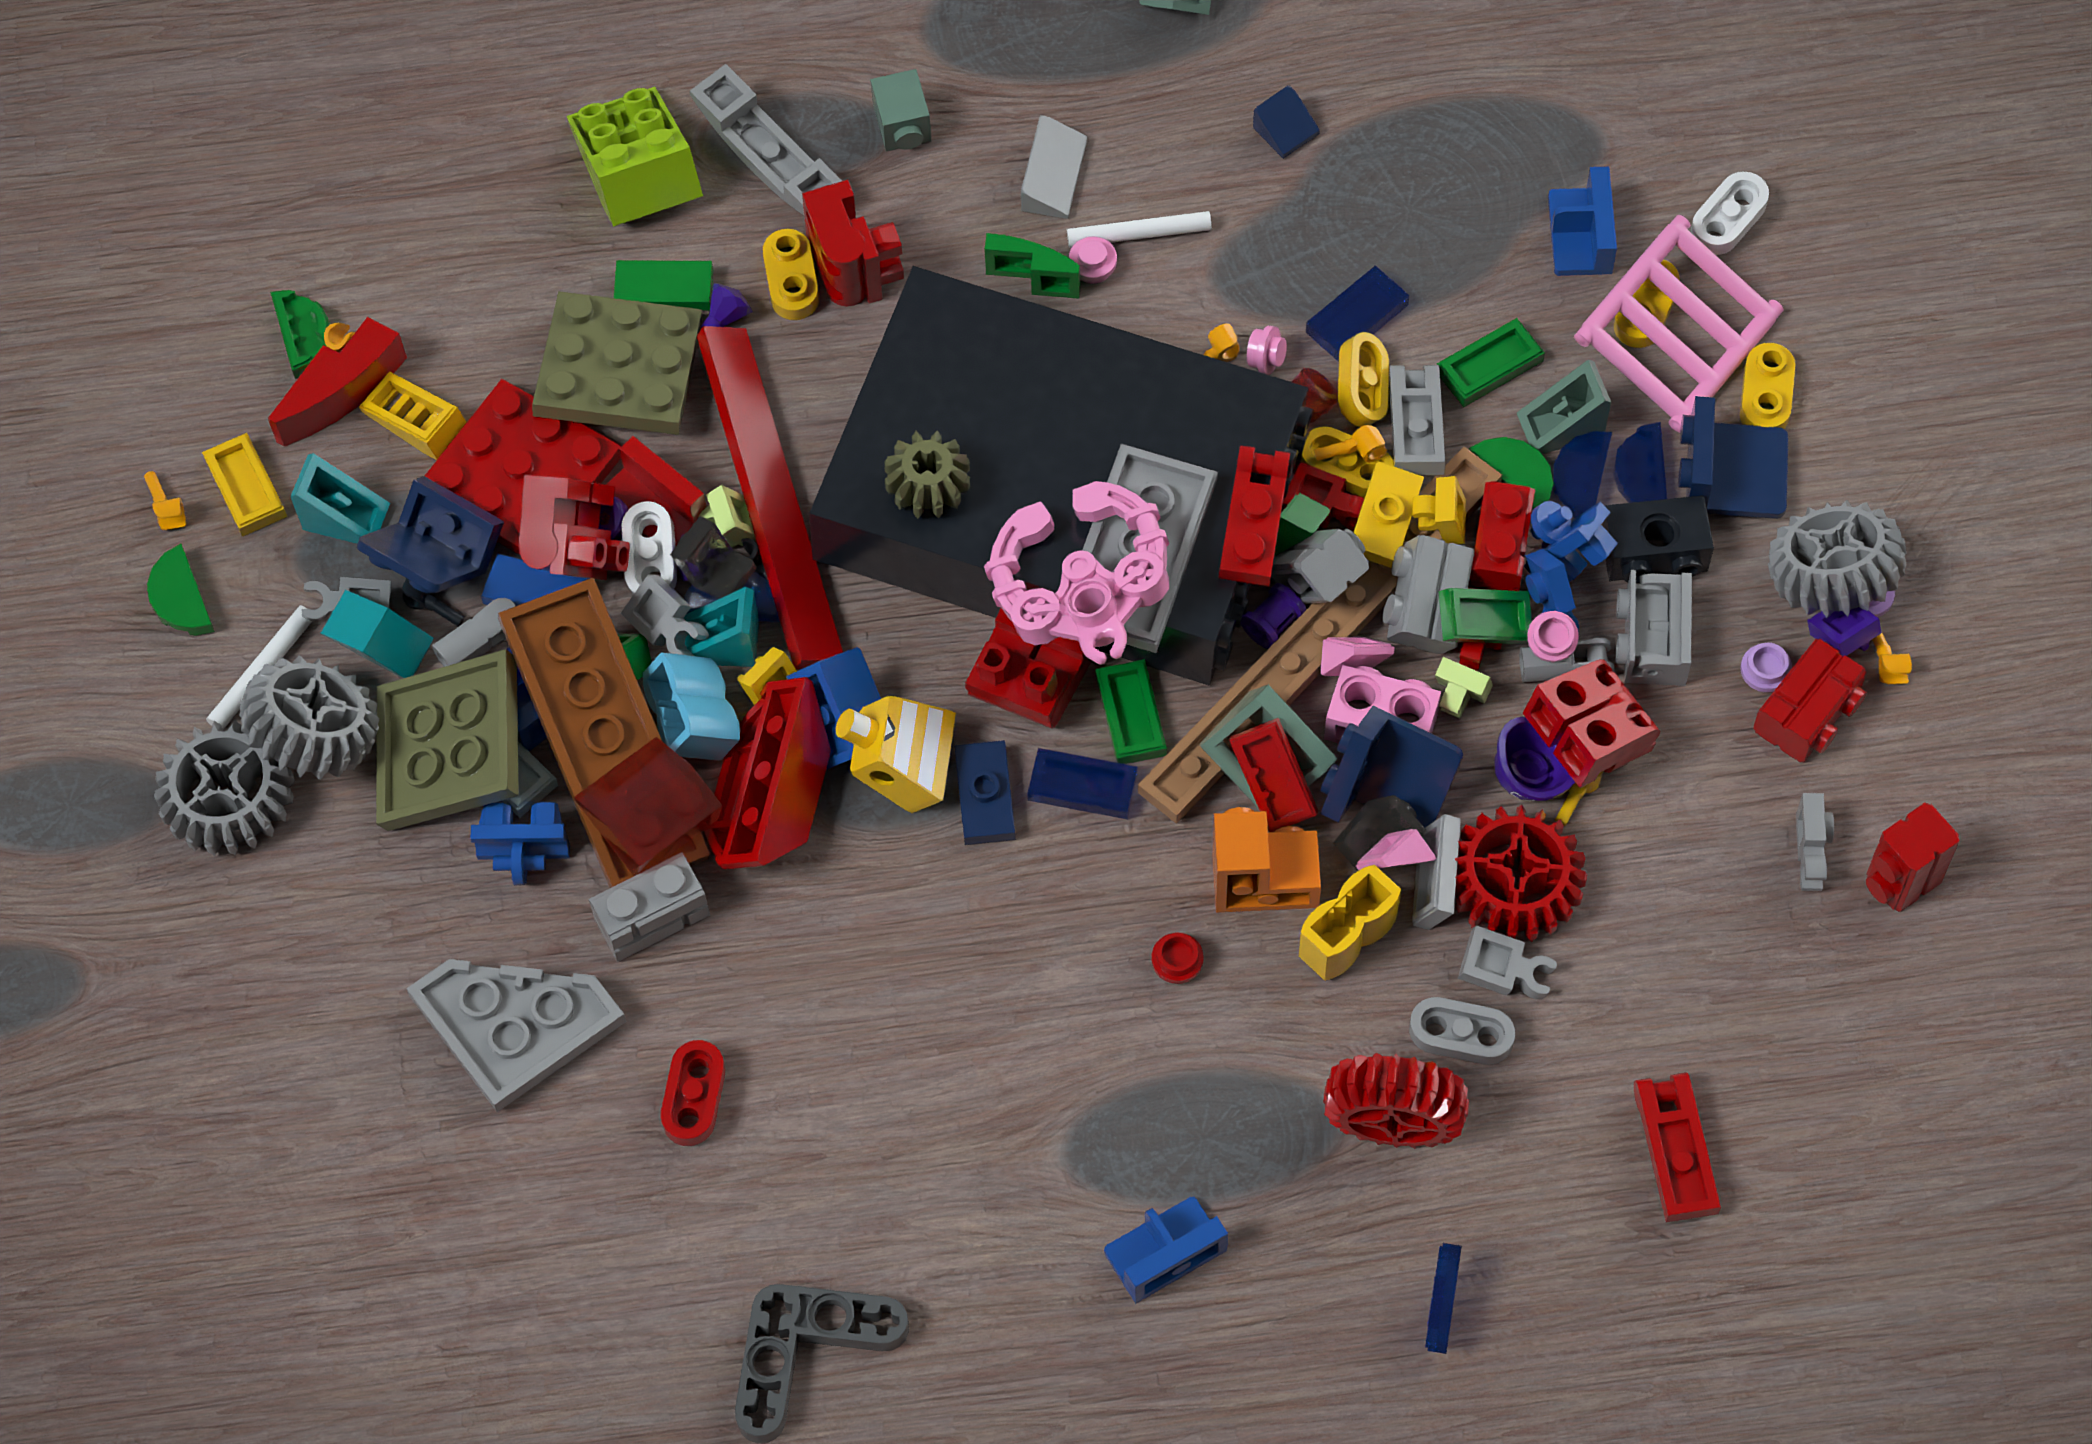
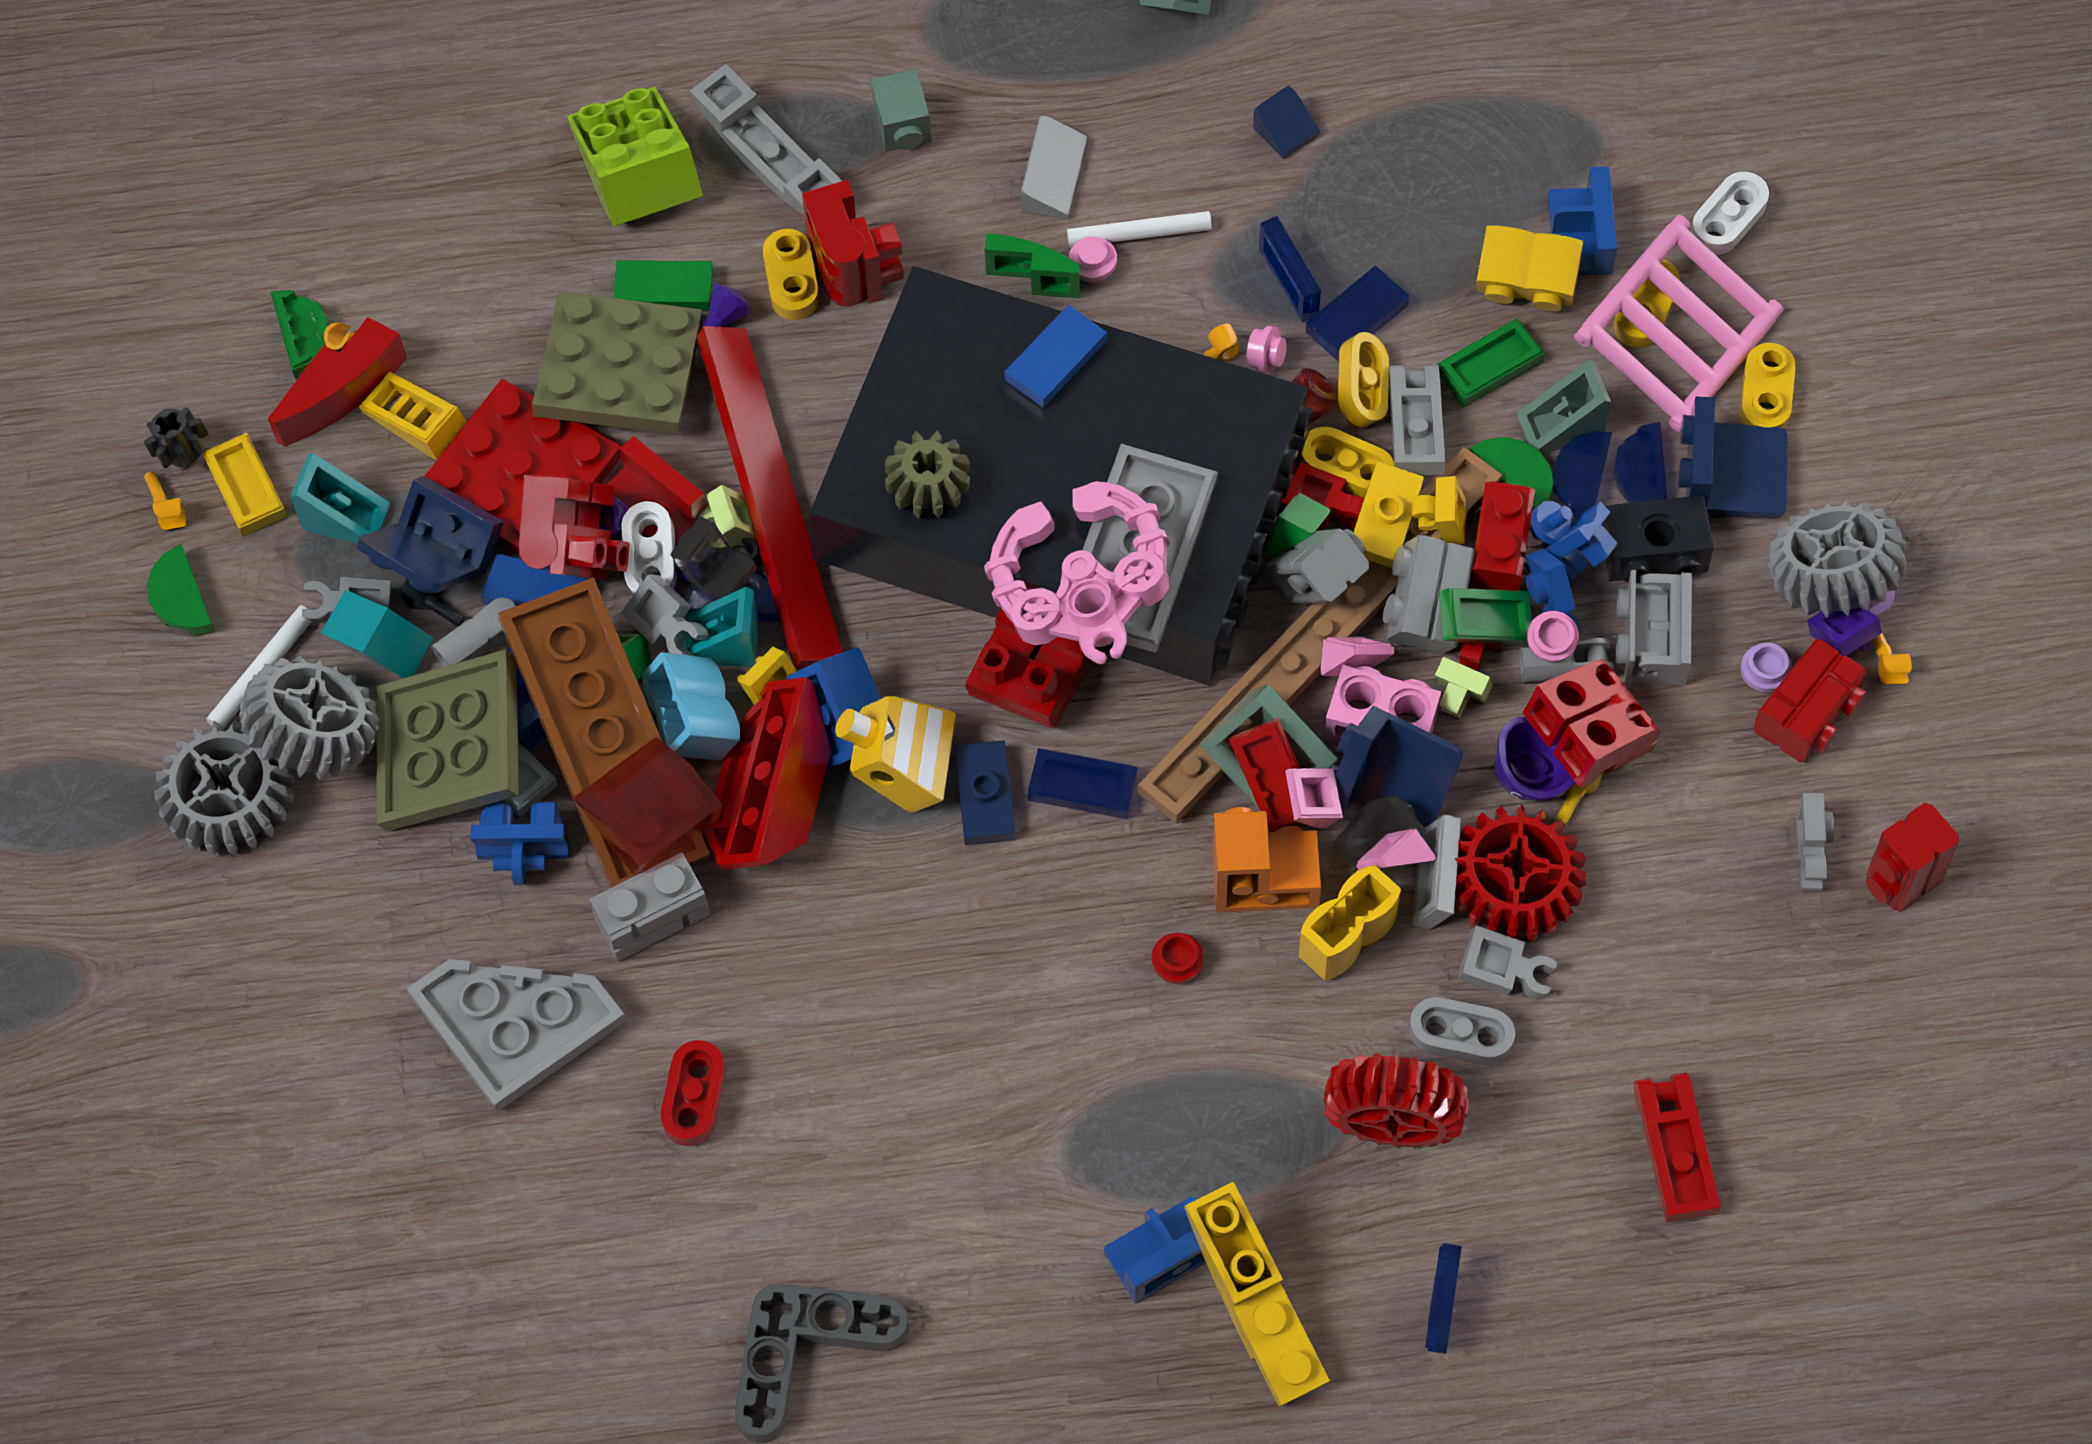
(176, 437): none -> black gear
(1055, 356): none -> blue tile
(1131, 712): green tile -> none
(1254, 517): red plate -> none
(1254, 1294): none -> yellow slope
(1273, 615): dark purple bush -> none
(1289, 269): none -> clear blue tile
(1314, 796): none -> bright pink slope
(1365, 440): light orange hand -> none
(1529, 267): none -> yellow brick

